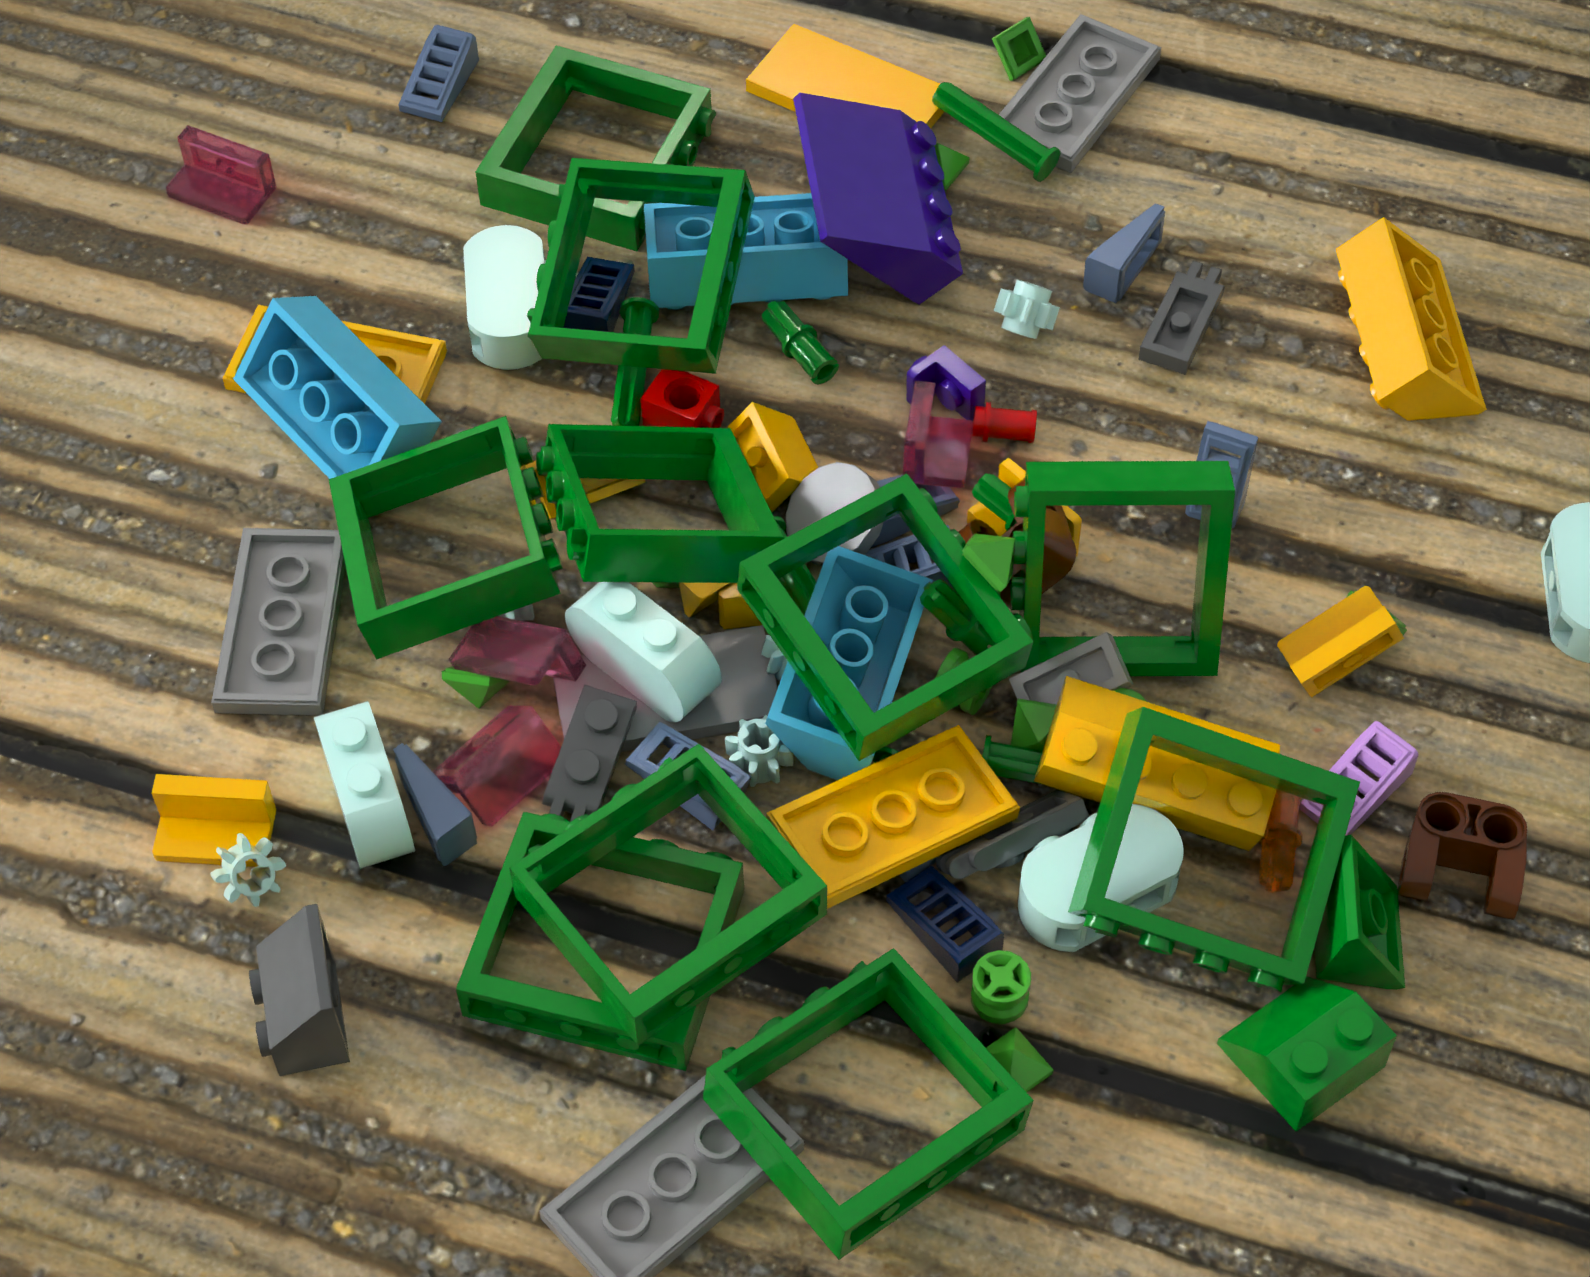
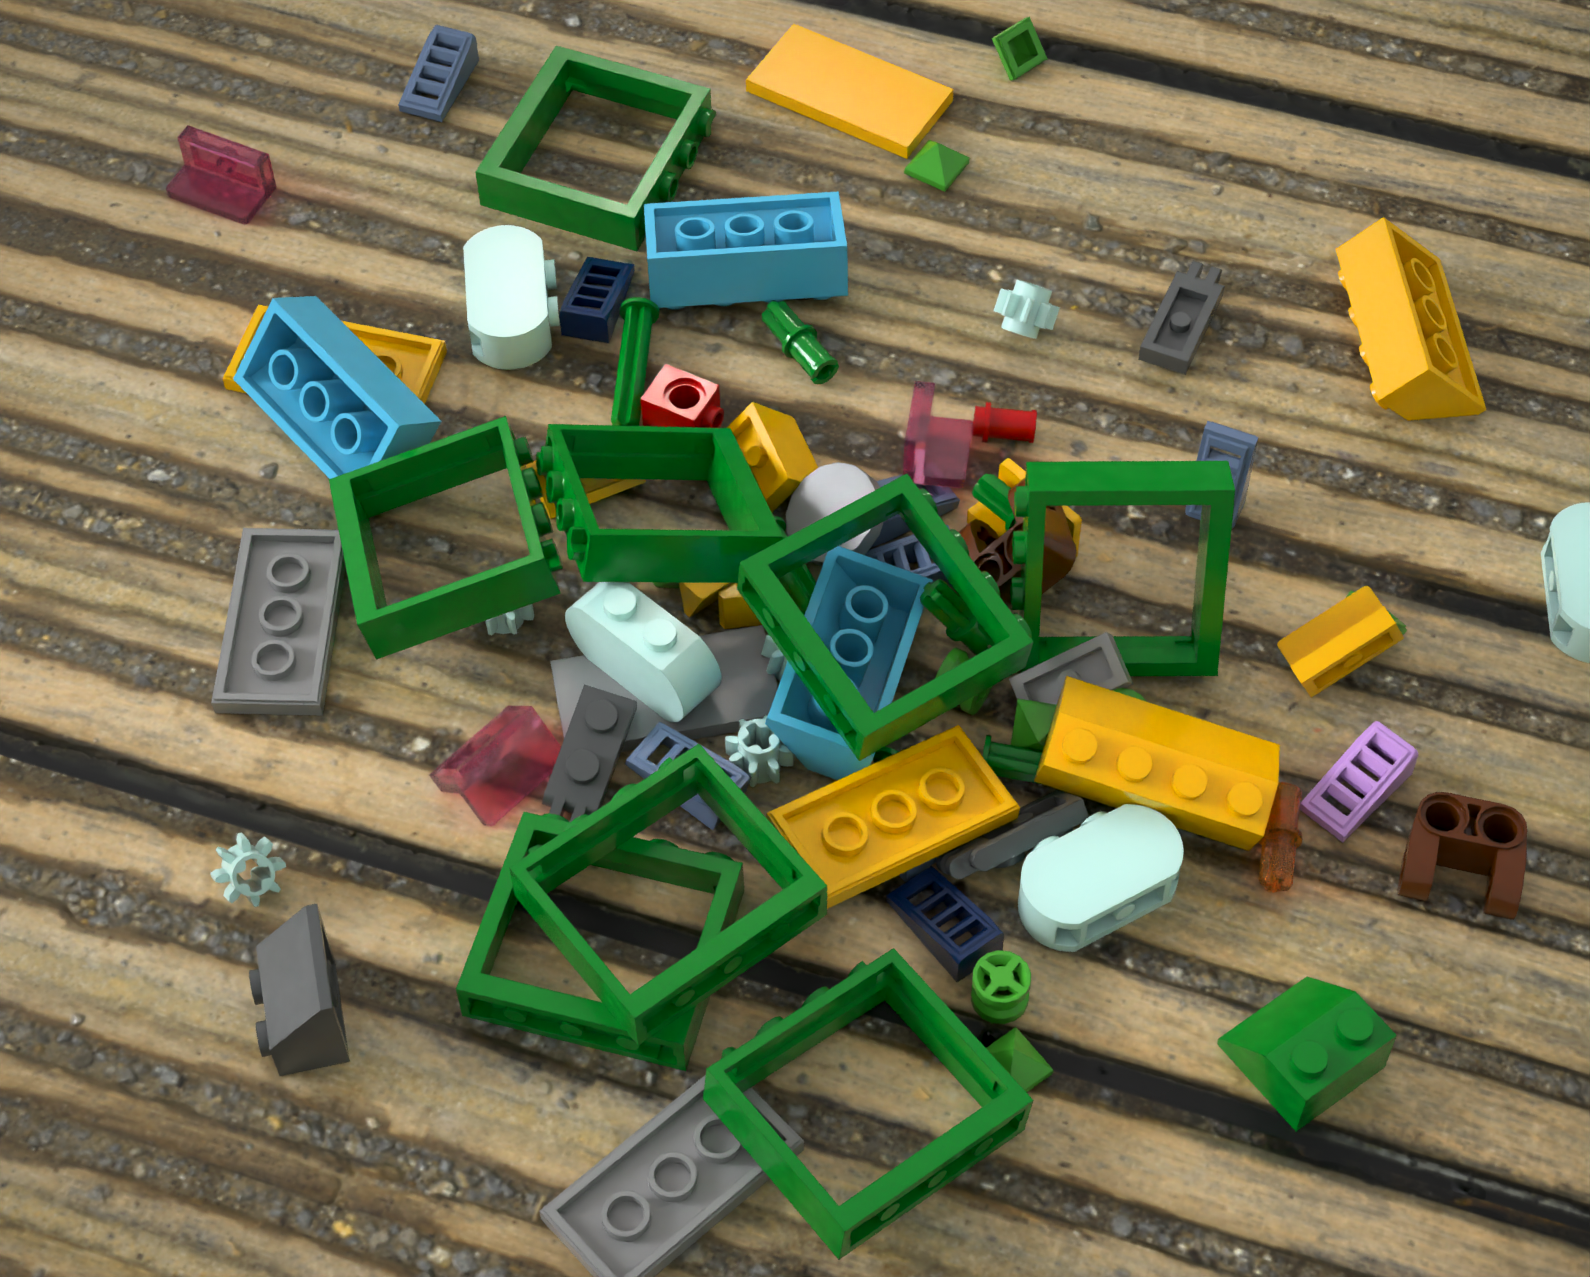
(209, 814): yellow panel -> none
(364, 784): light aqua brick -> none
(440, 812): sand blue slope -> none
(473, 686): bright green slope -> none
(518, 651): clear pink panel -> none
(643, 182): green window -> none
(879, 193): dark purple slope -> none
(955, 381): dark purple bracket -> none
(991, 558): bright green slope -> none
(996, 130): green axle -> none
(1080, 88): light grey tile -> none
(1121, 257): sand blue slope -> none
(1333, 791): green window -> none
(1360, 924): green slope -> none

